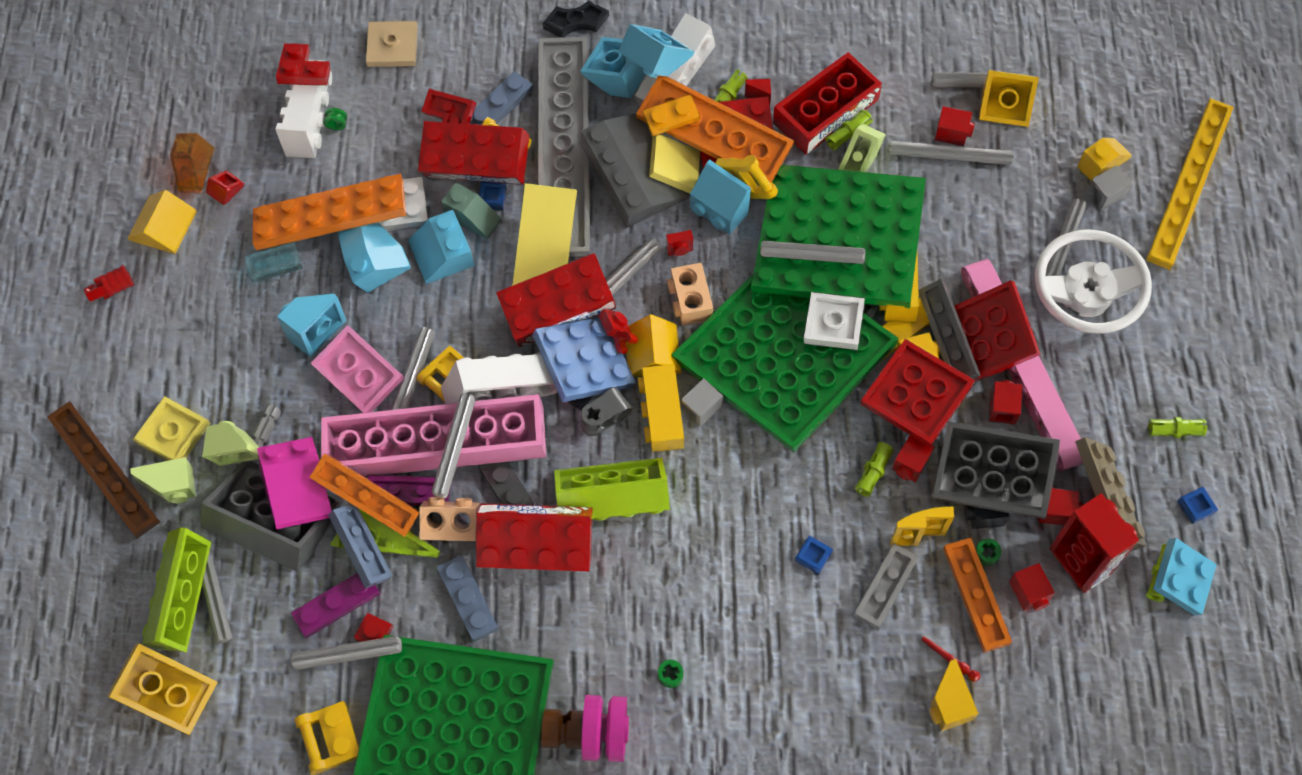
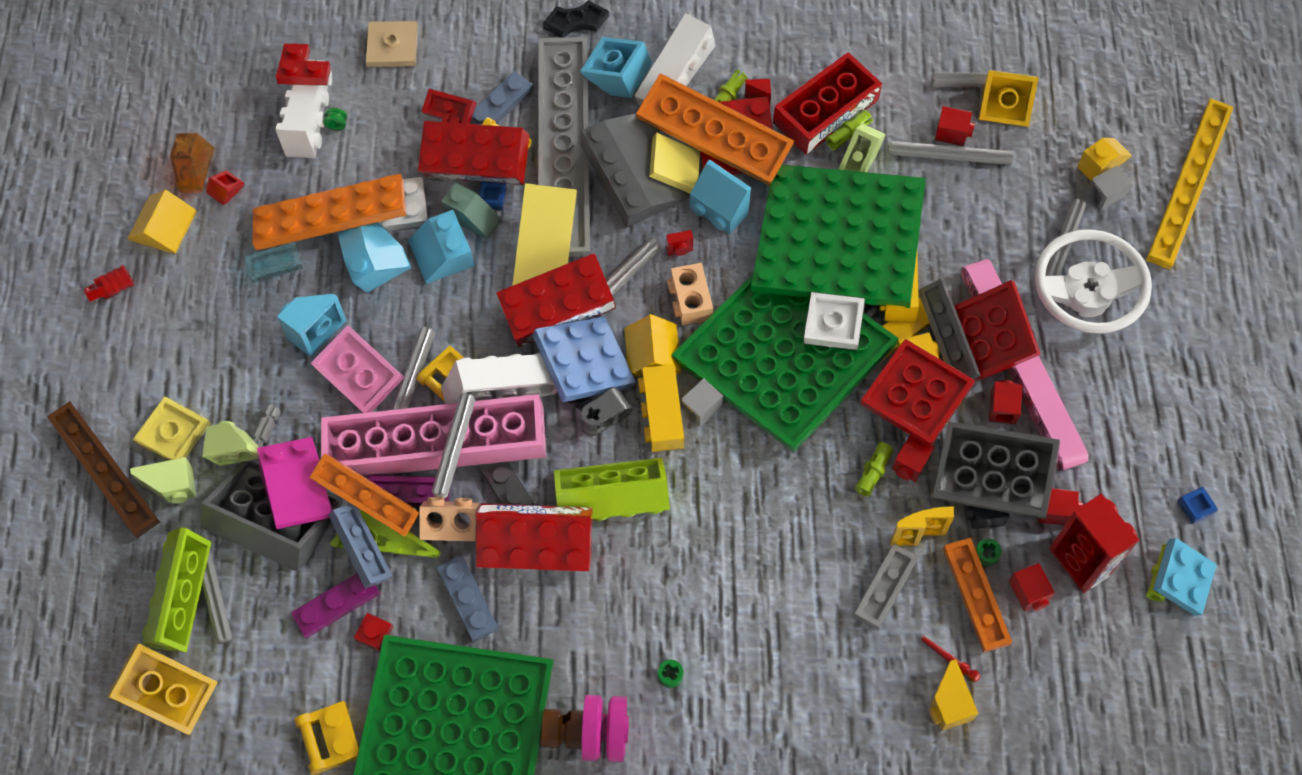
(346, 652): light grey axle -> none
(616, 326): red plate -> none
(653, 50): medium azure slope -> none
(671, 115): light orange plate -> none
(740, 169): yellow plate -> none
(812, 252): light grey axle -> none
(813, 554): blue tile -> none
(1105, 479): dark tan plate -> none
(1177, 427): lime pin -> none

